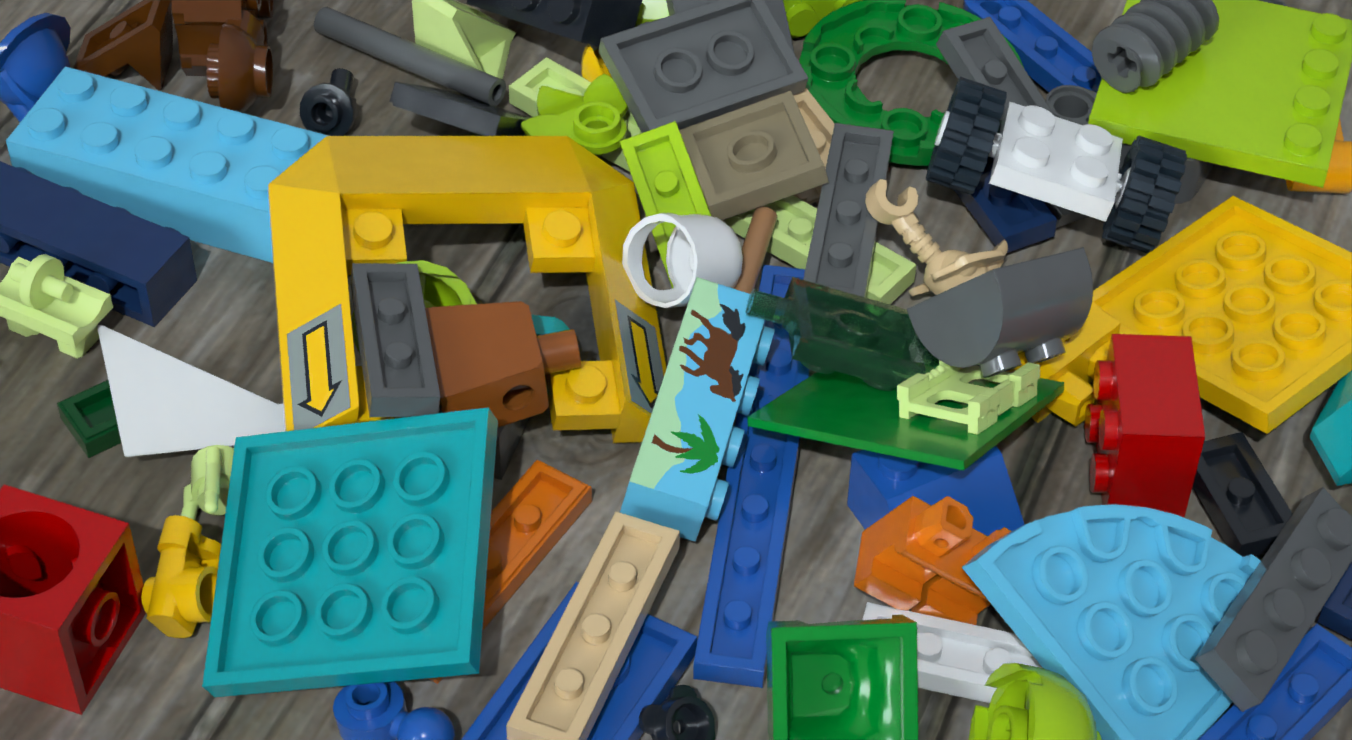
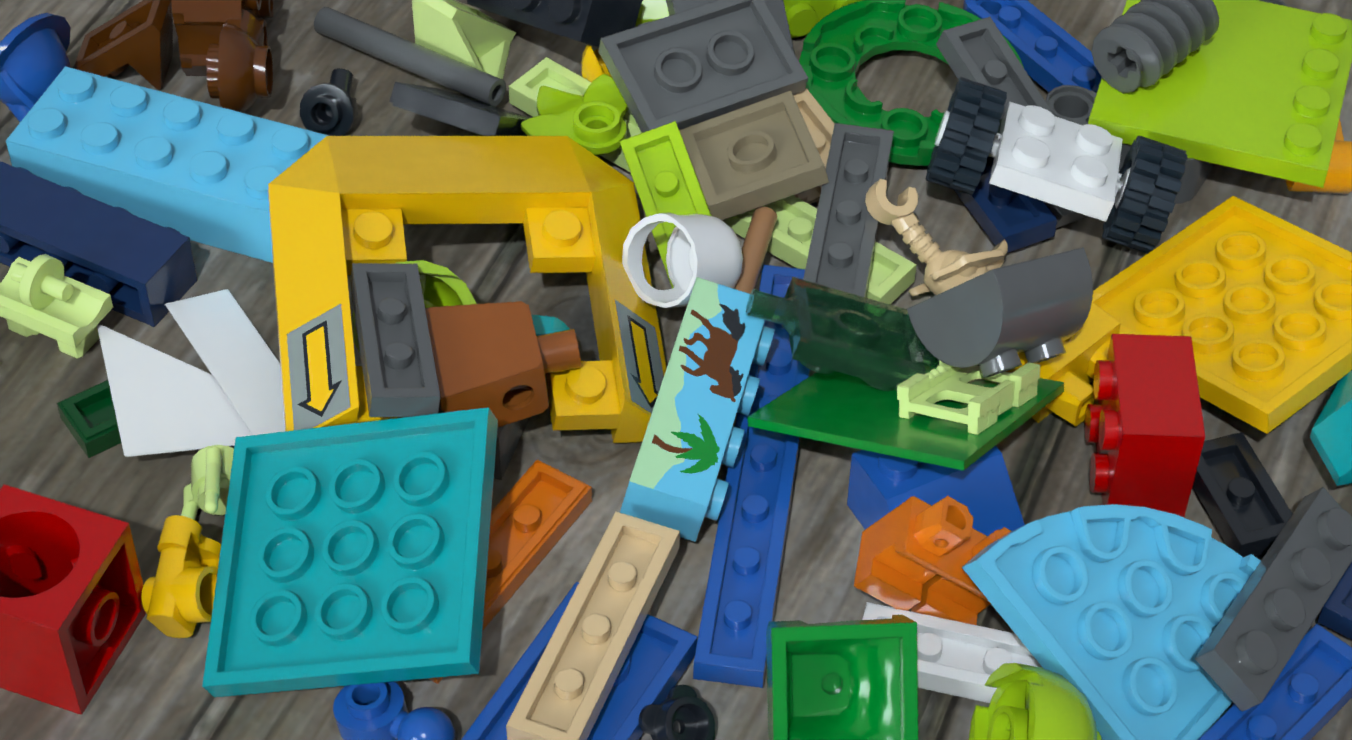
(234, 357): none -> white sticker

